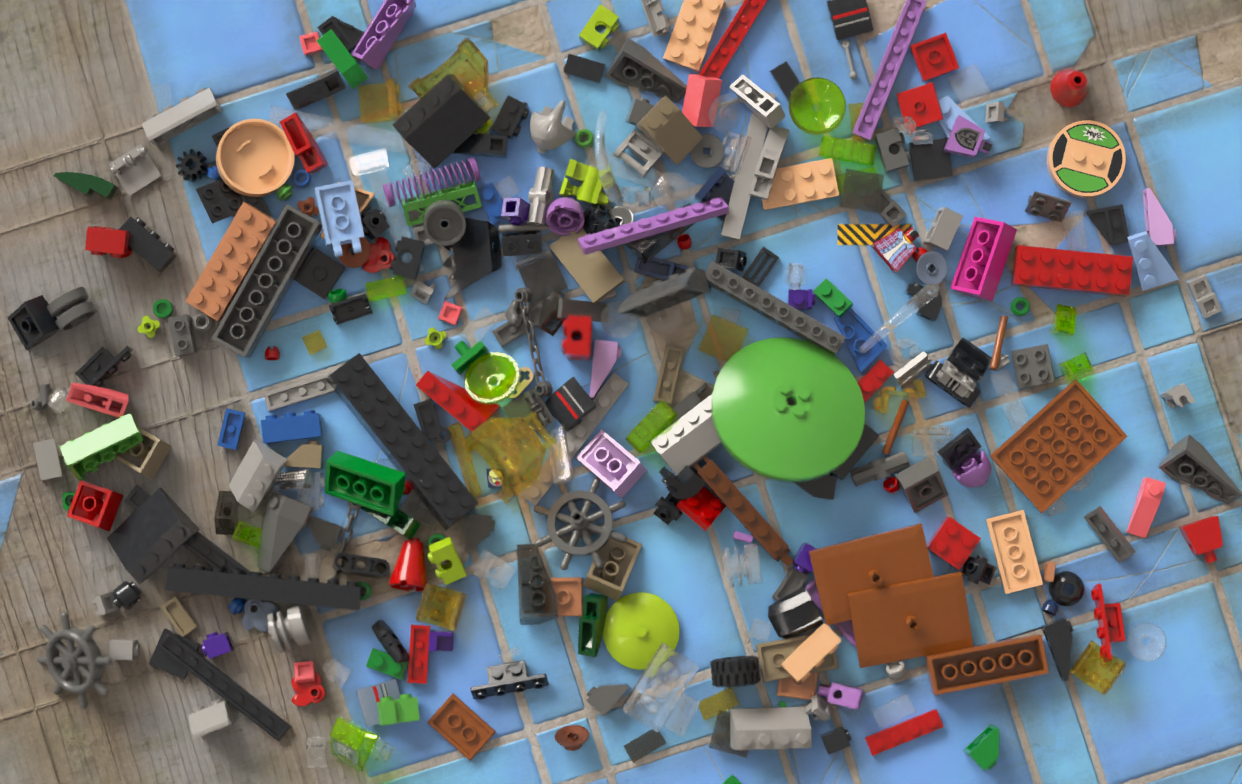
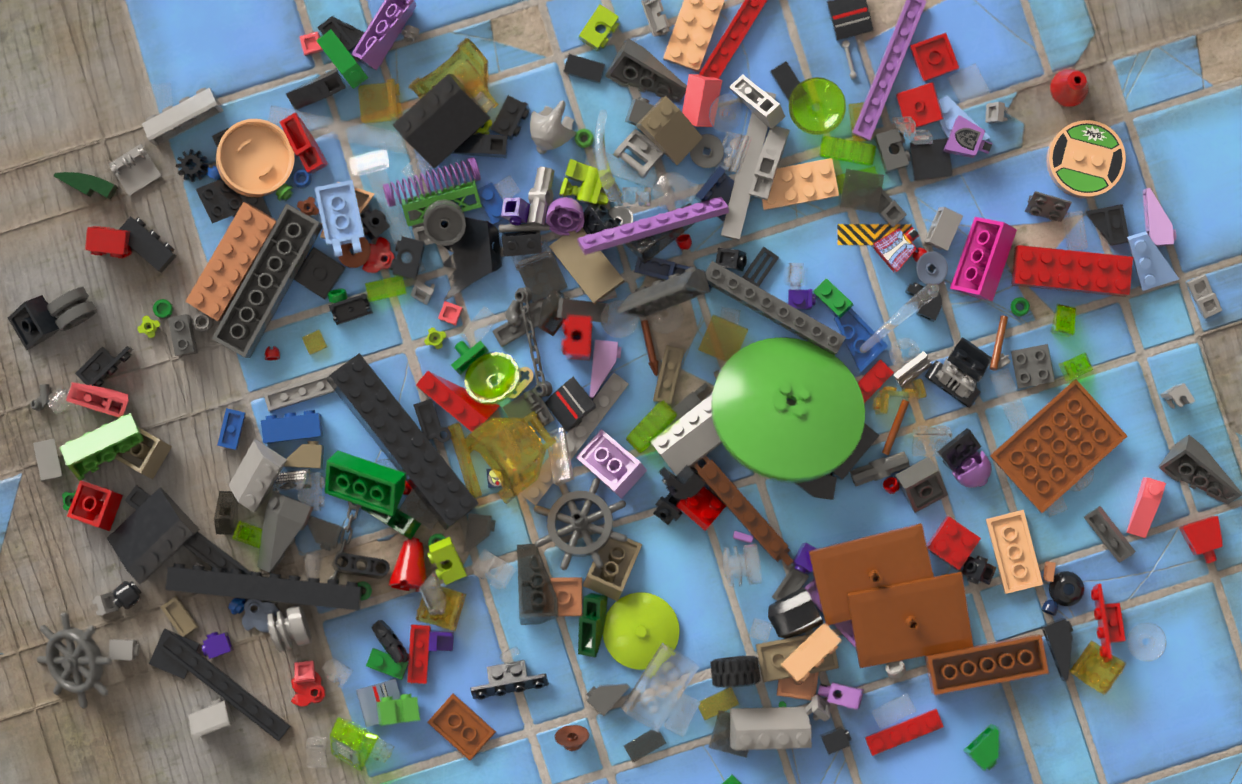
(410, 33): none -> light grey plate
(433, 595): none -> clear slope
(653, 362): none -> copper piece

